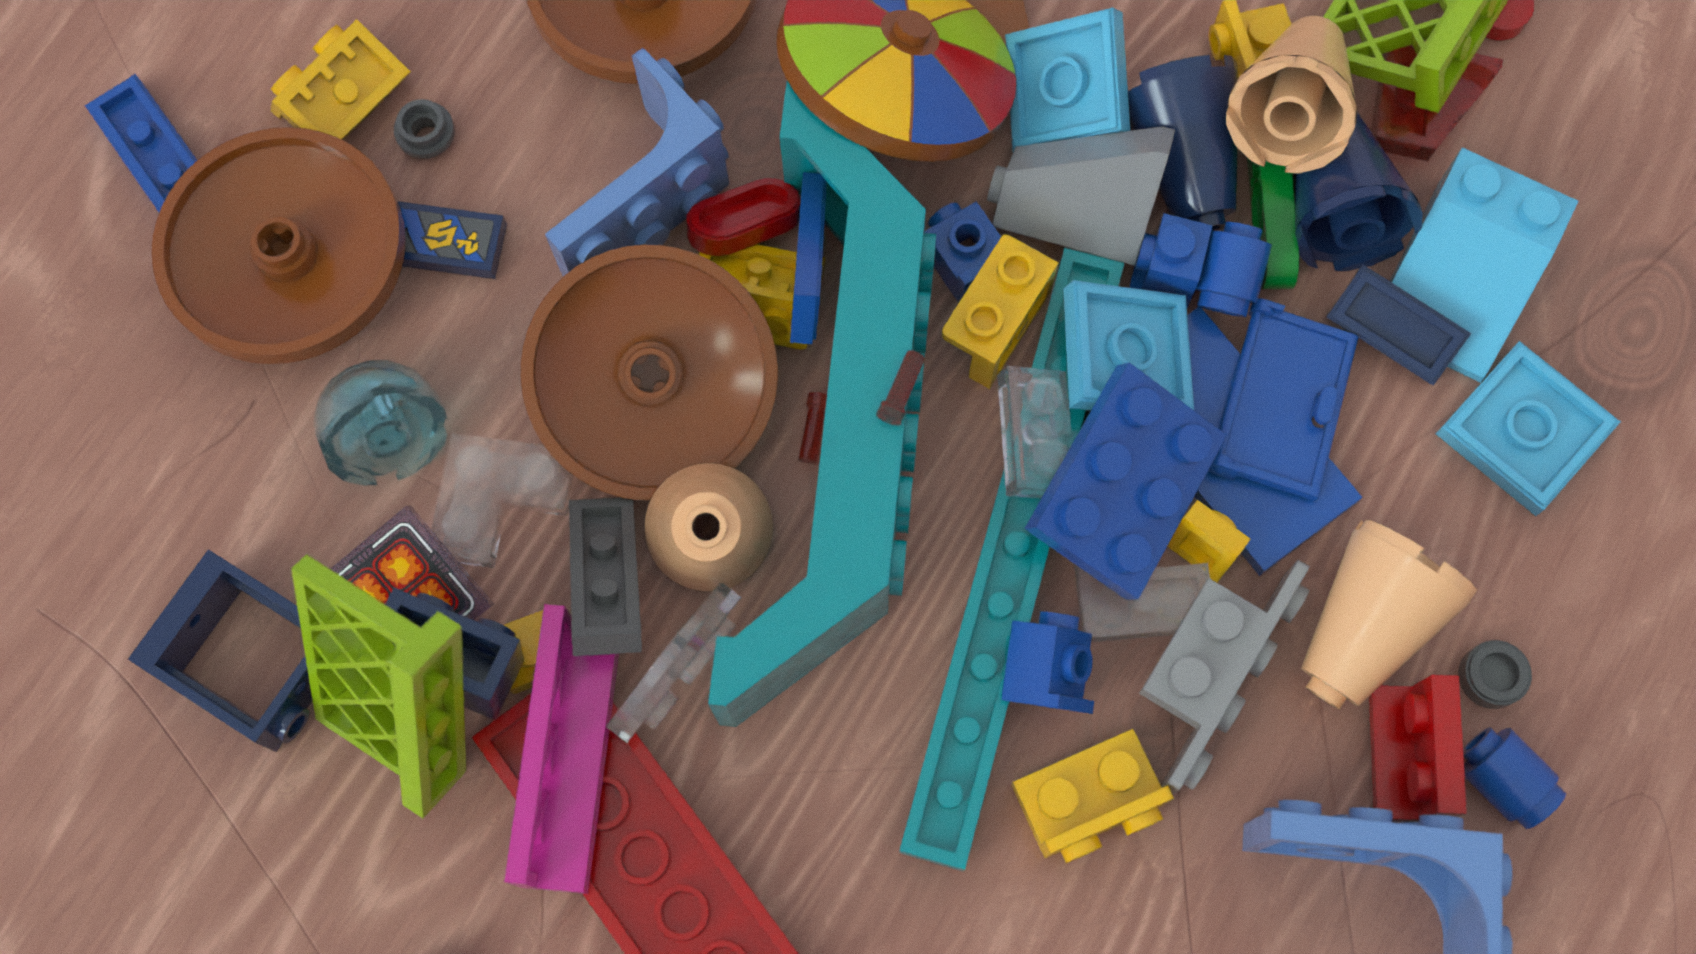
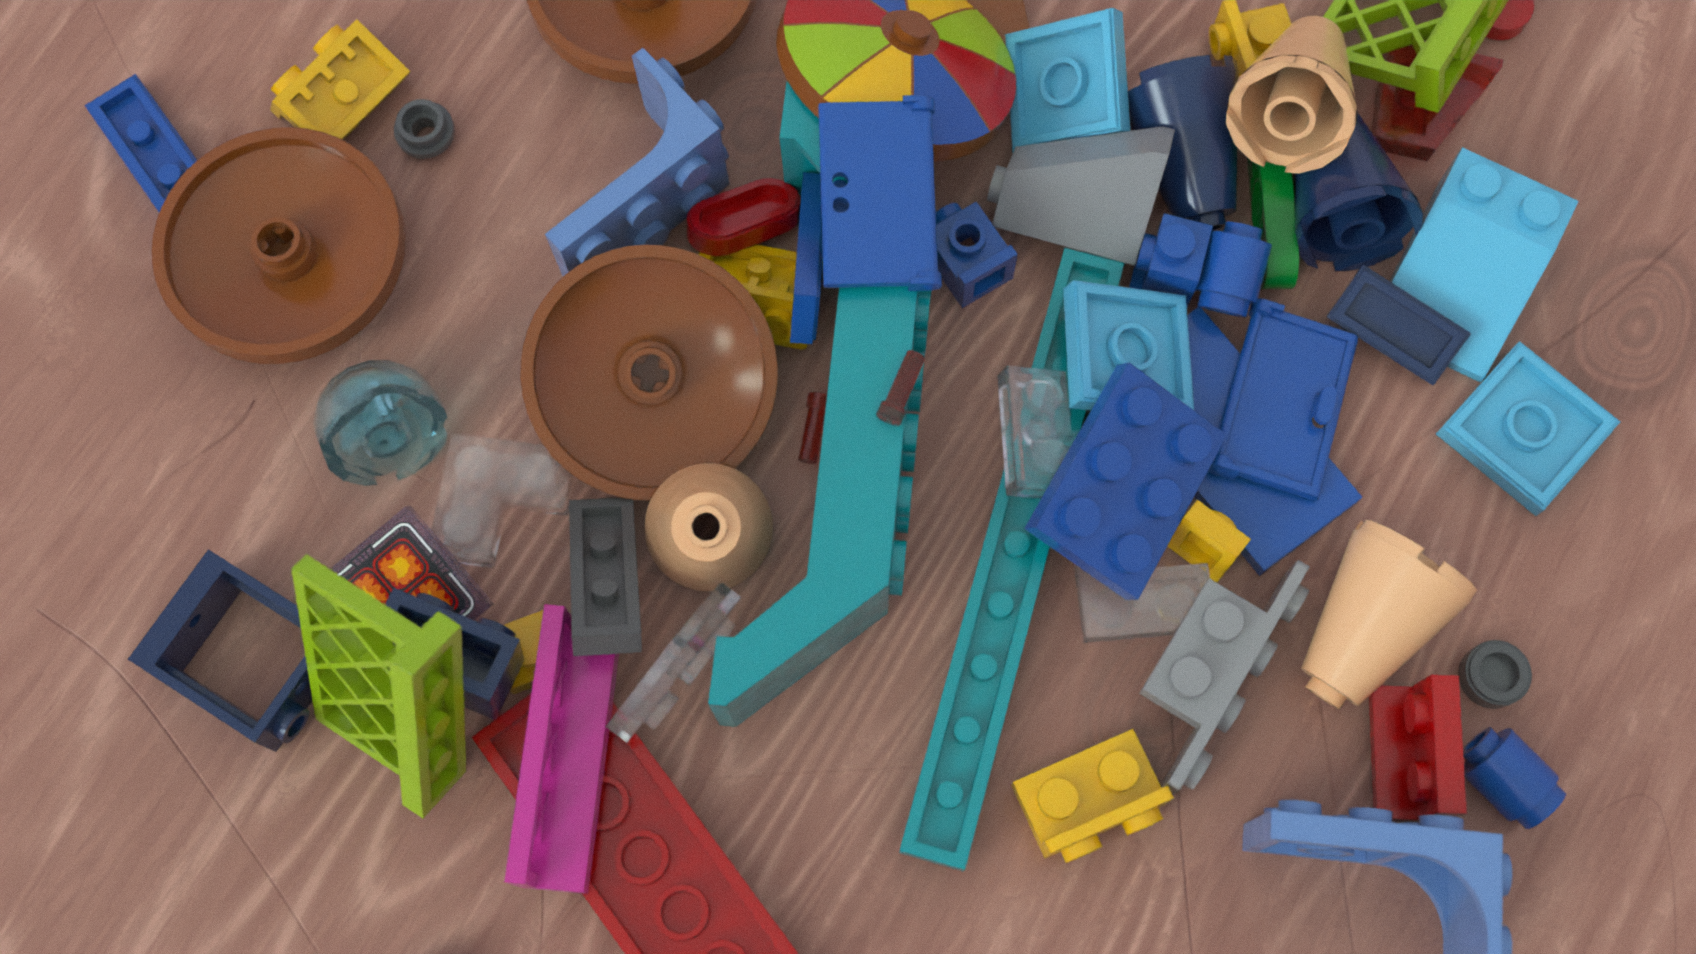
(452, 240): tile -> none
(884, 219): none -> blue door
(1000, 306): yellow bracket -> none
(1049, 663): blue brick -> none

